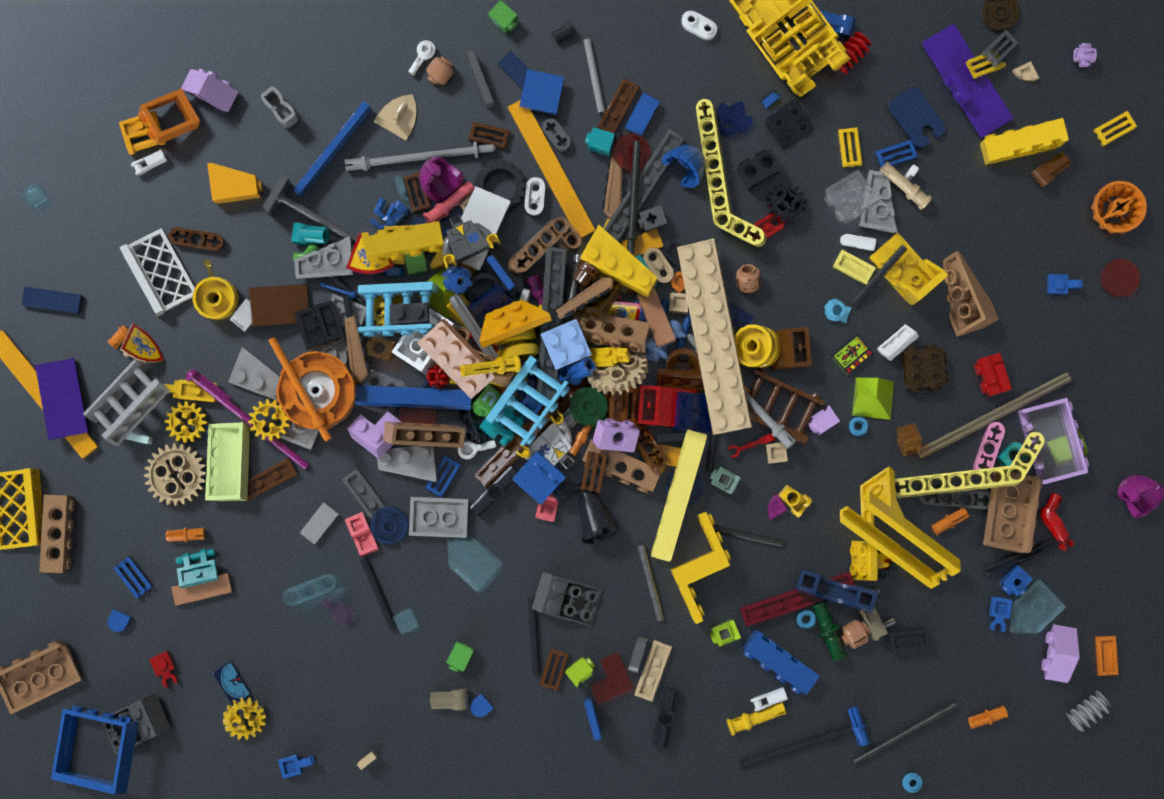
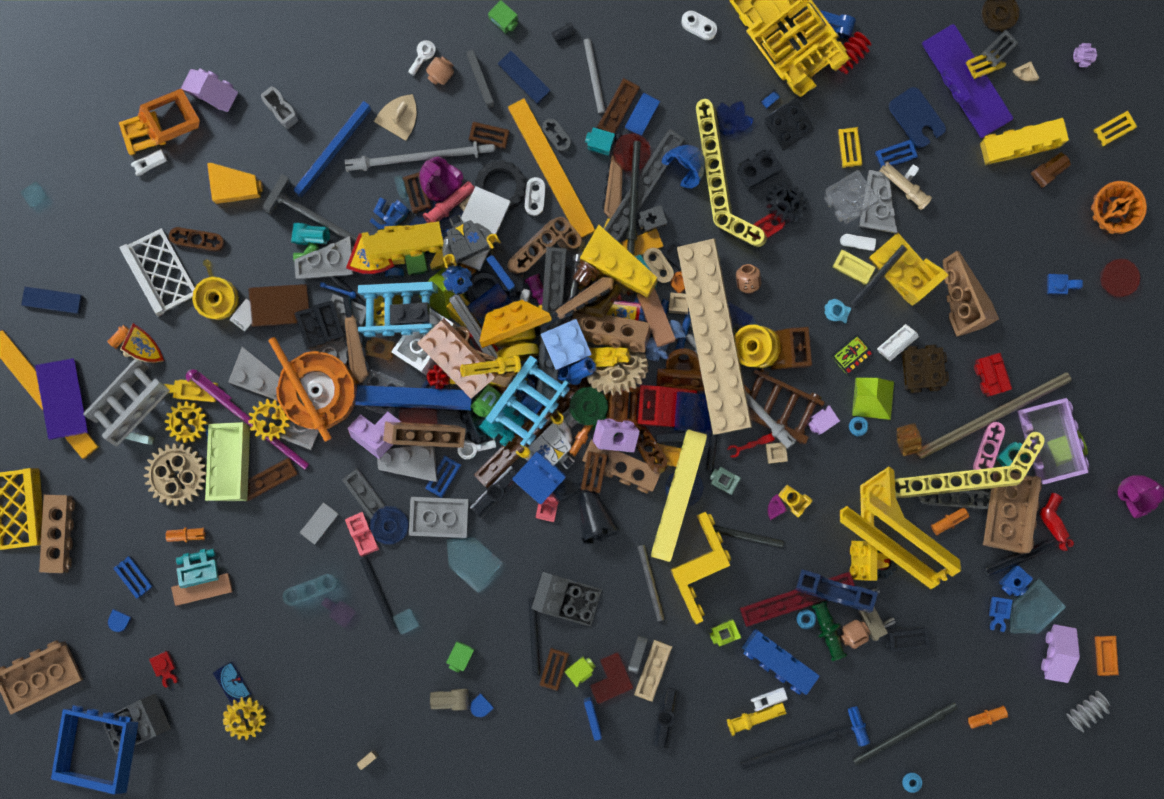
(293, 765): blue plate -> none
(541, 92): blue tile -> none

